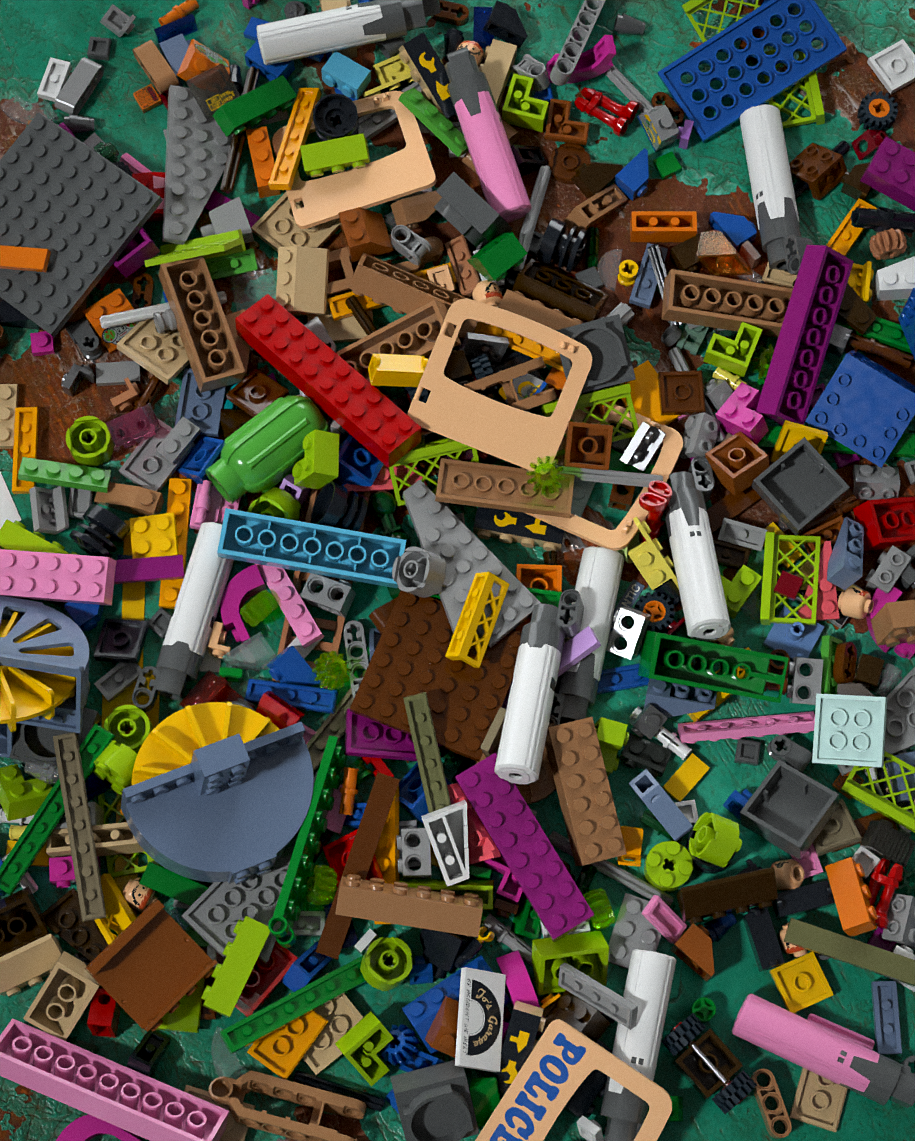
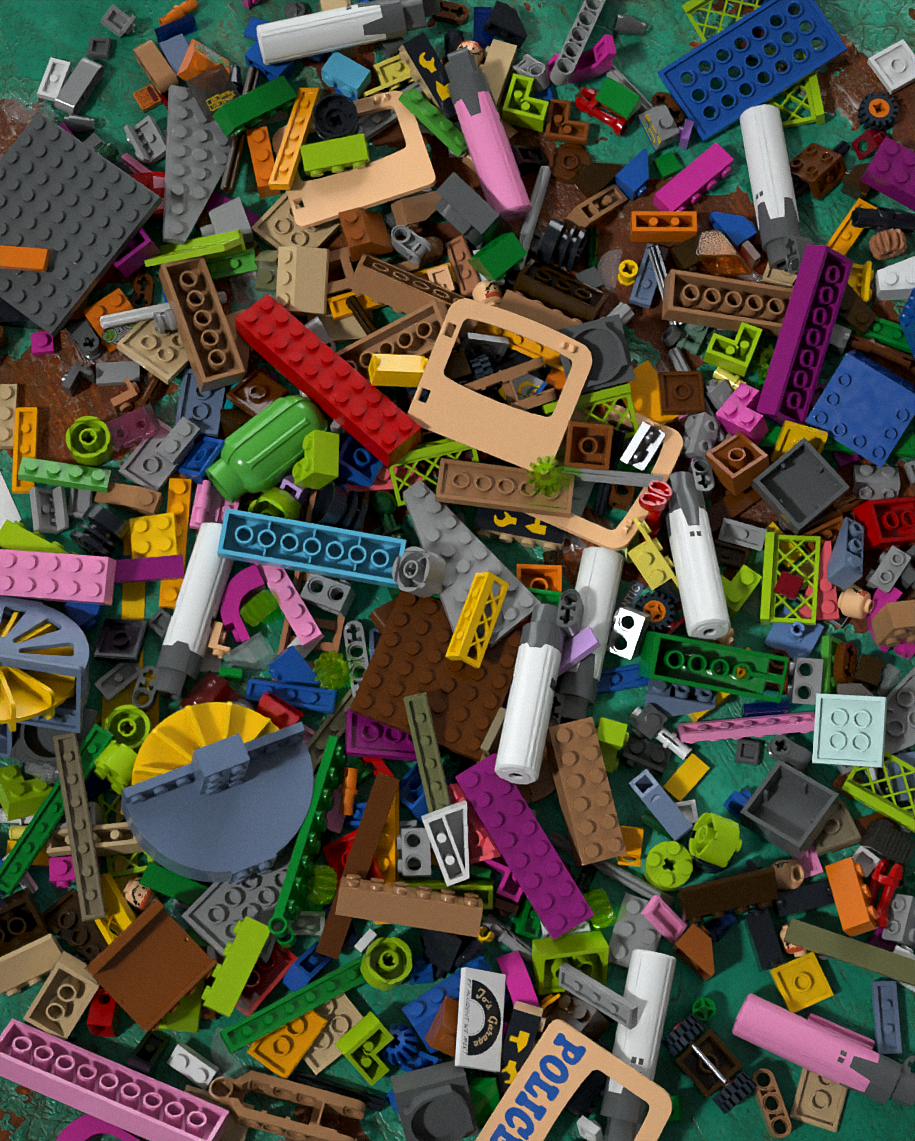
(147, 140): none -> light grey bracket
(193, 1065): none -> white plate
(267, 271): none -> olive slope
(605, 488): none -> black axle
(618, 98): none -> green slope
(694, 180): none -> dark pink brick
(764, 709): none -> clear blue tile

